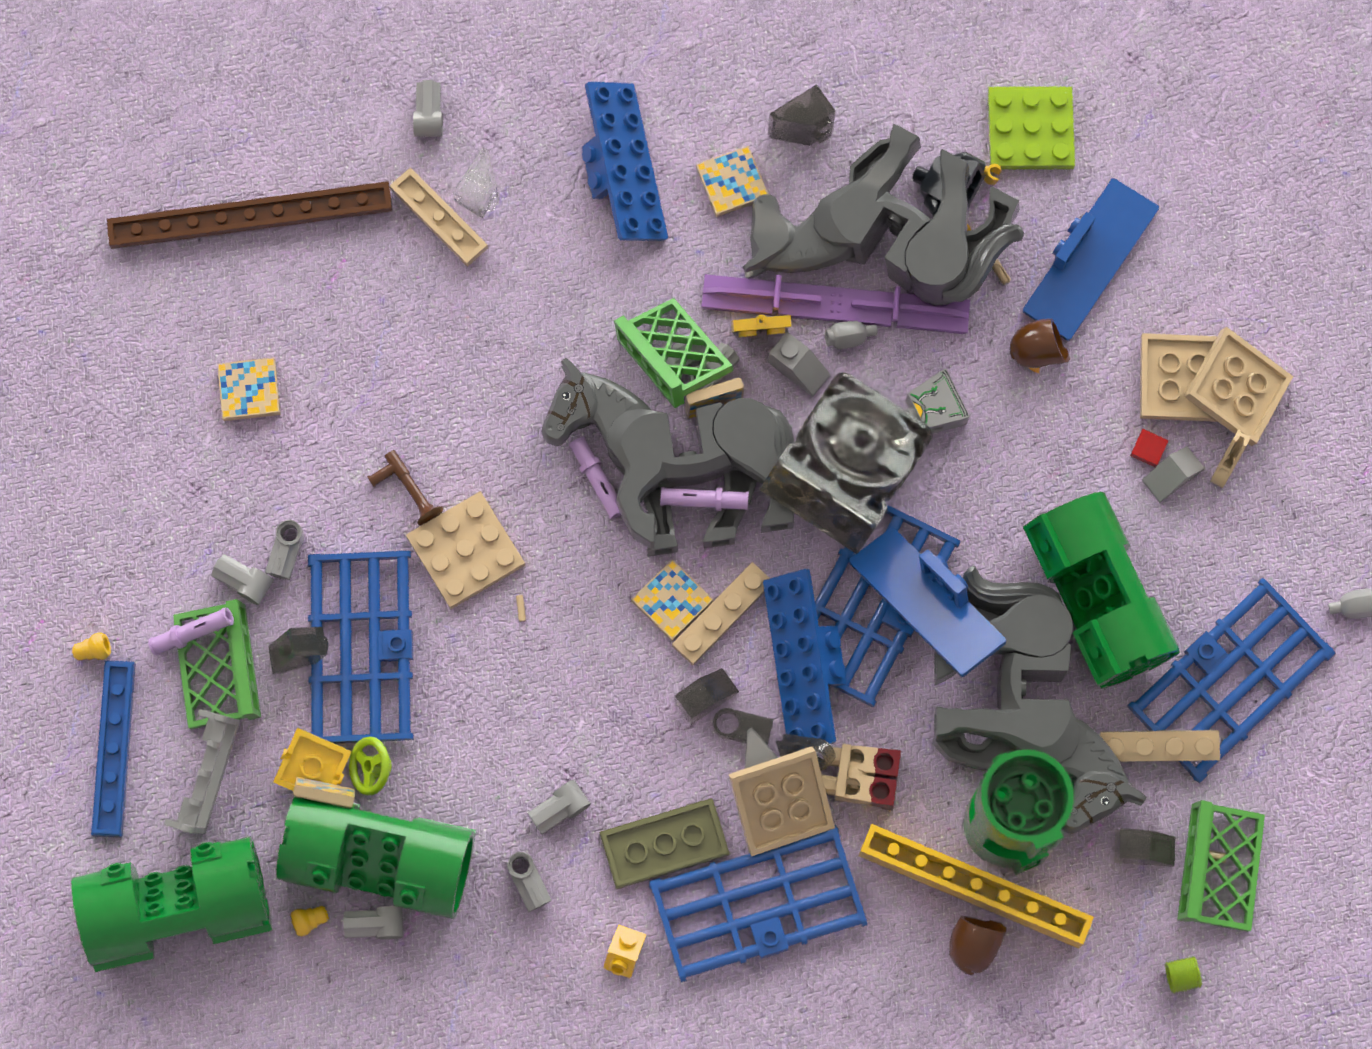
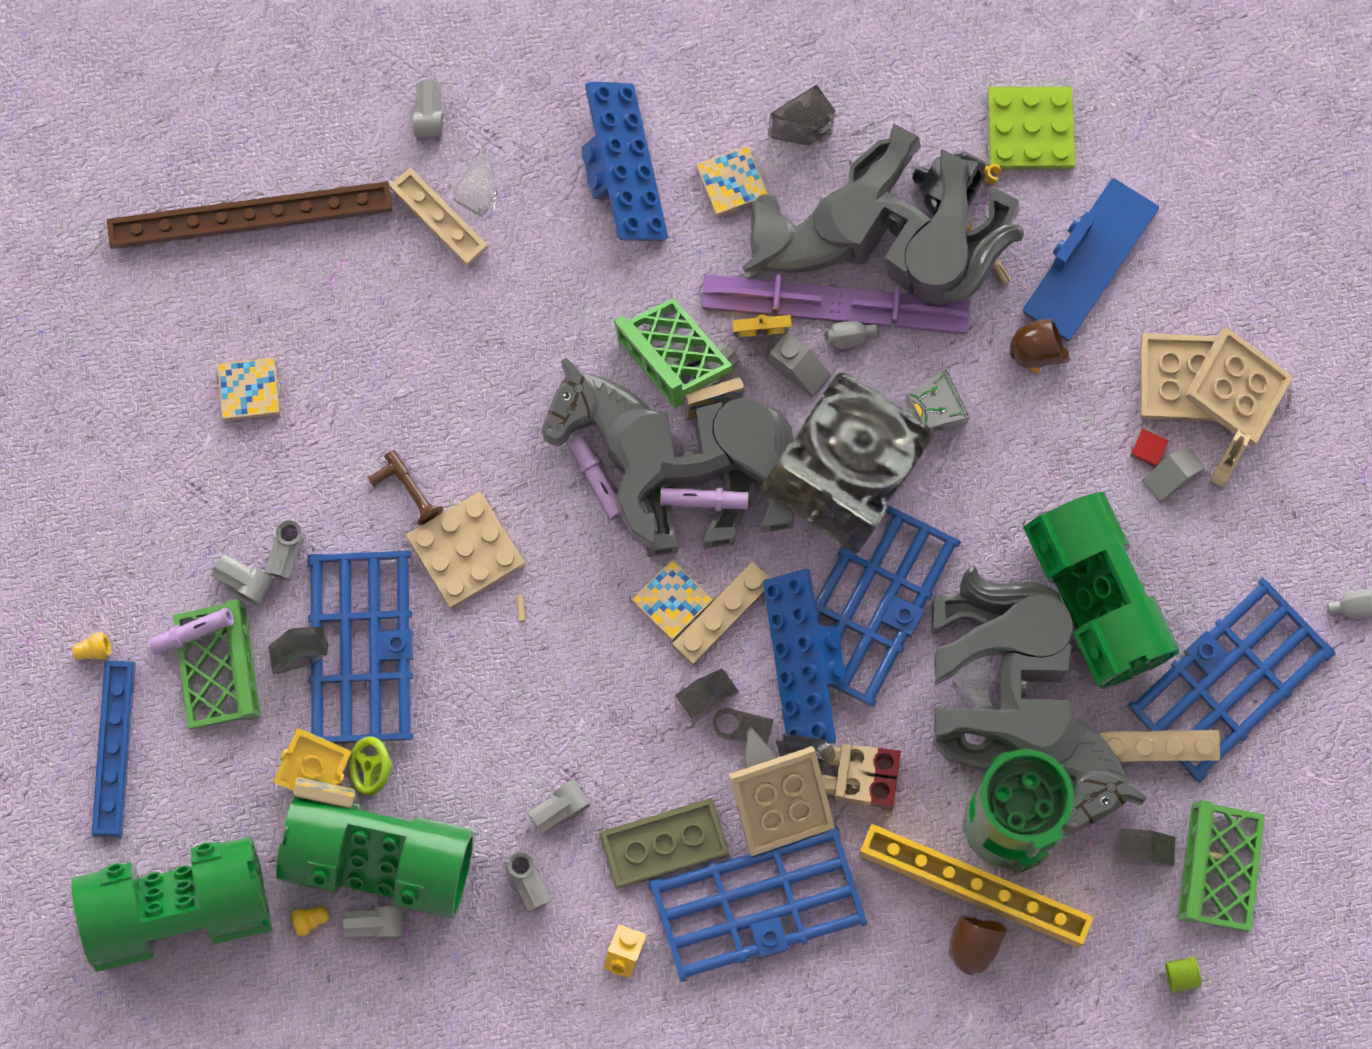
(197, 810): light grey hinge -> none
(929, 600): bracket -> none
(973, 683): none -> clear slope

